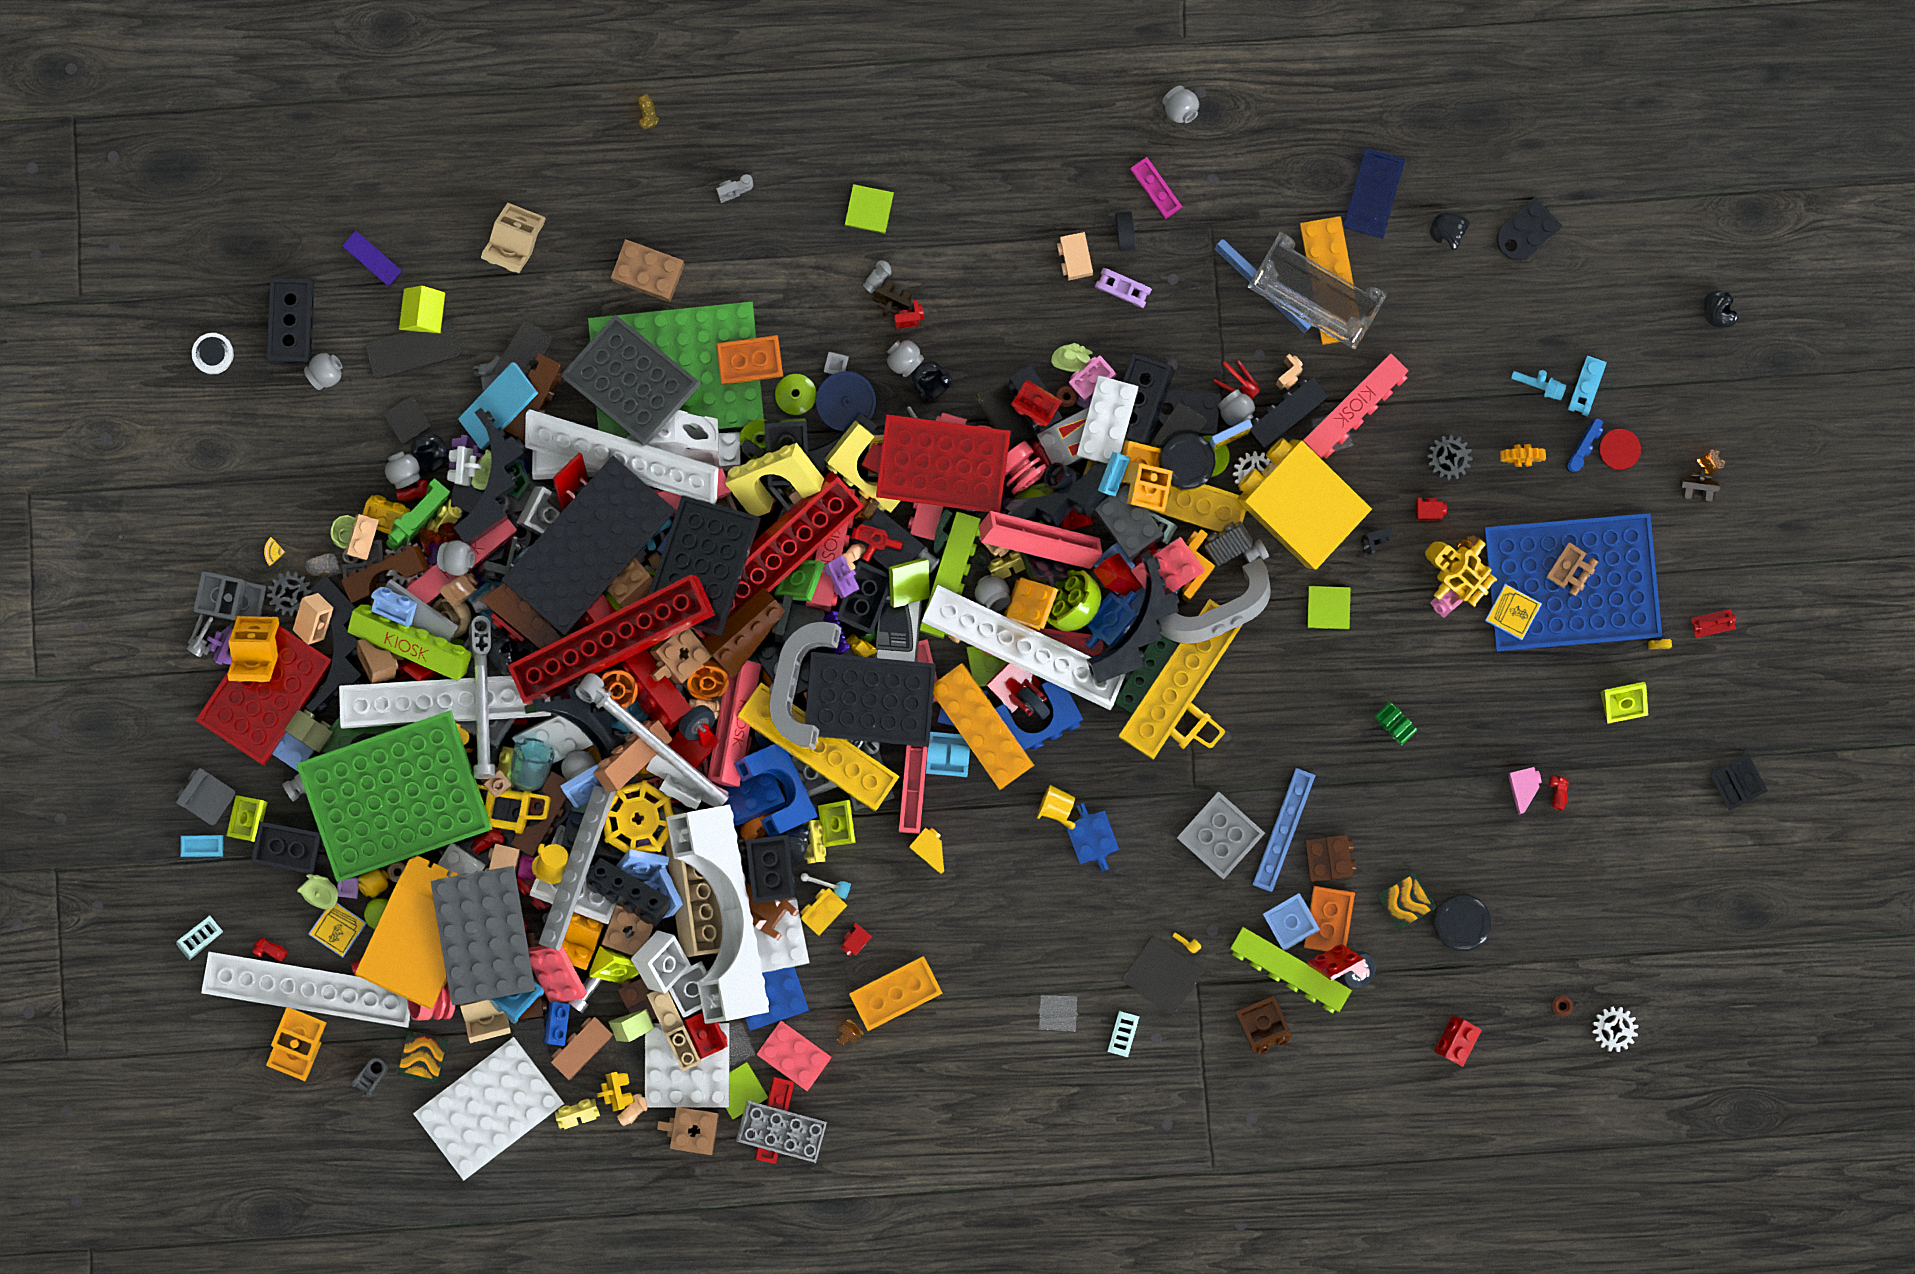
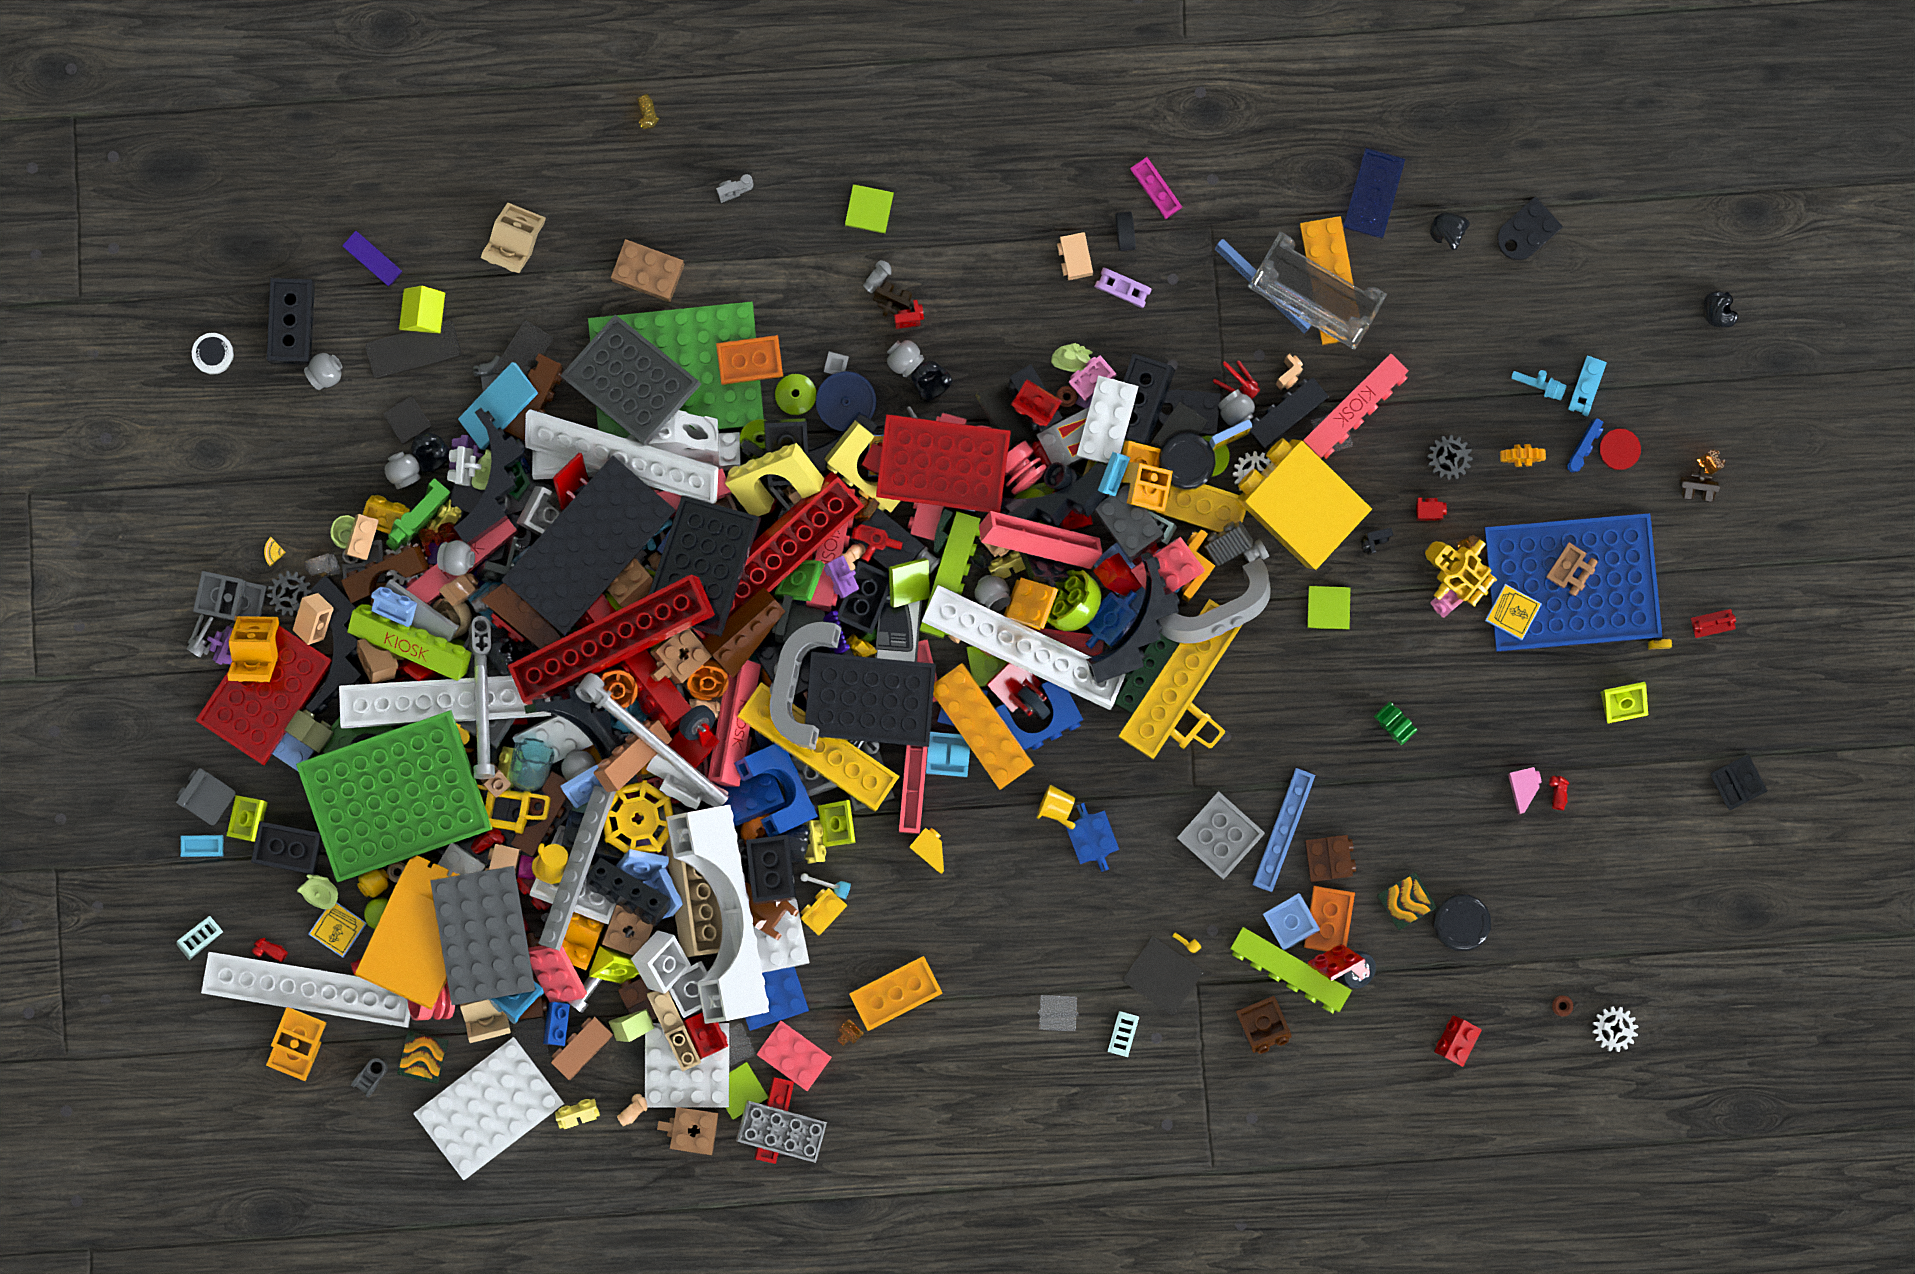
(294, 788): light grey wheel -> none
(348, 888): lavender tile -> none
(412, 493): red arm -> none
(612, 1091): yellow hips -> none
(855, 940): red brick -> none
(1181, 105): light grey piece -> none

